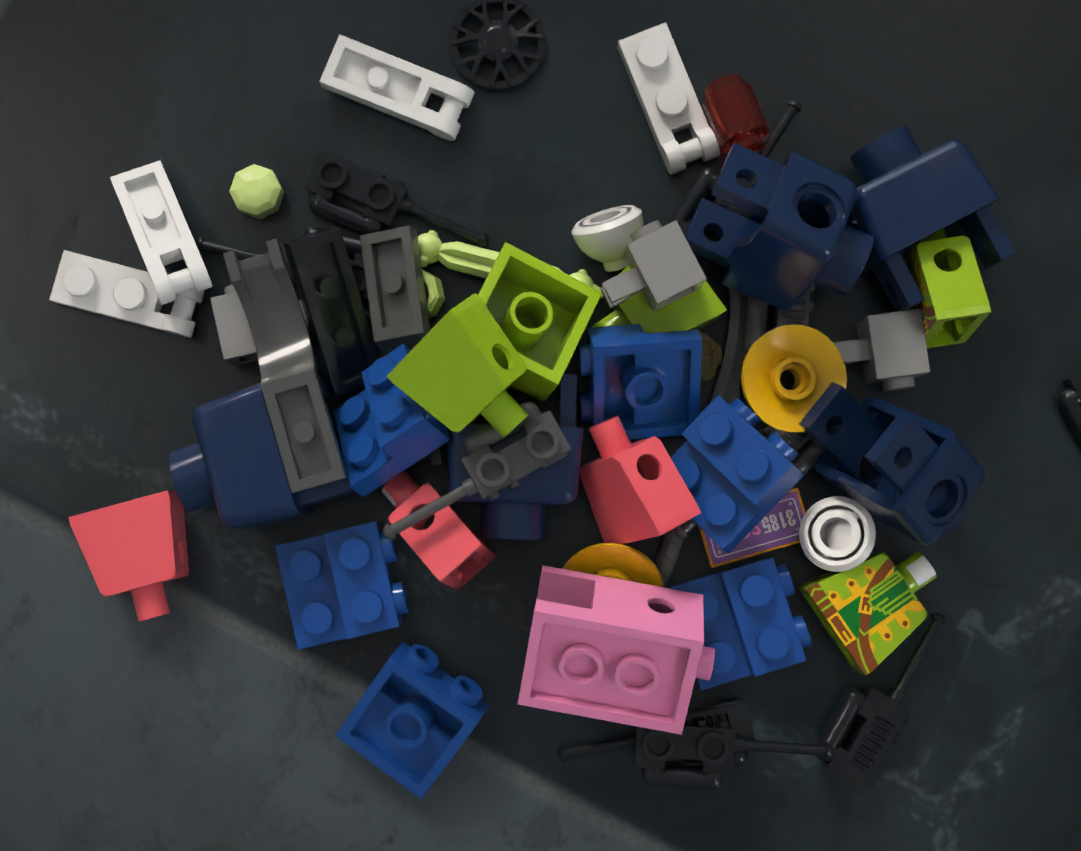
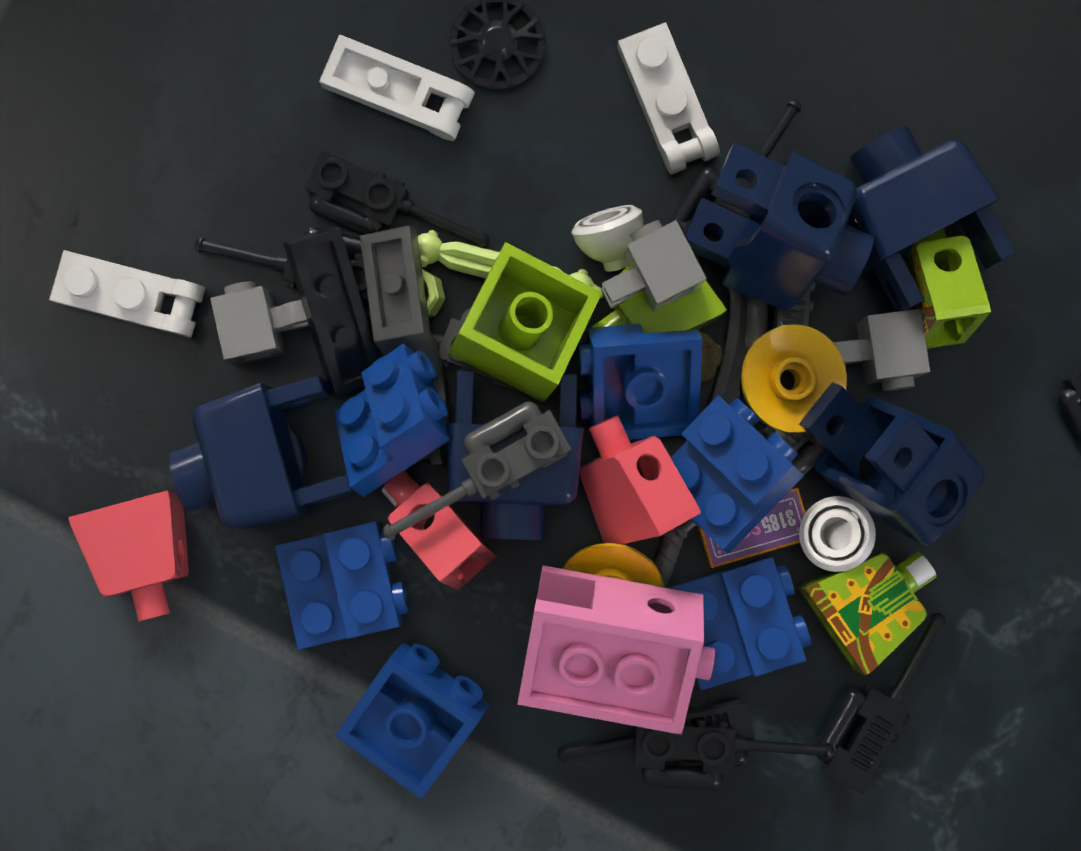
(160, 230): white plate -> none
(256, 191): yellowish green tile -> none
(287, 369): dark grey piece -> none
(464, 370): lime torso -> none
(734, 113): clear red brick -> none

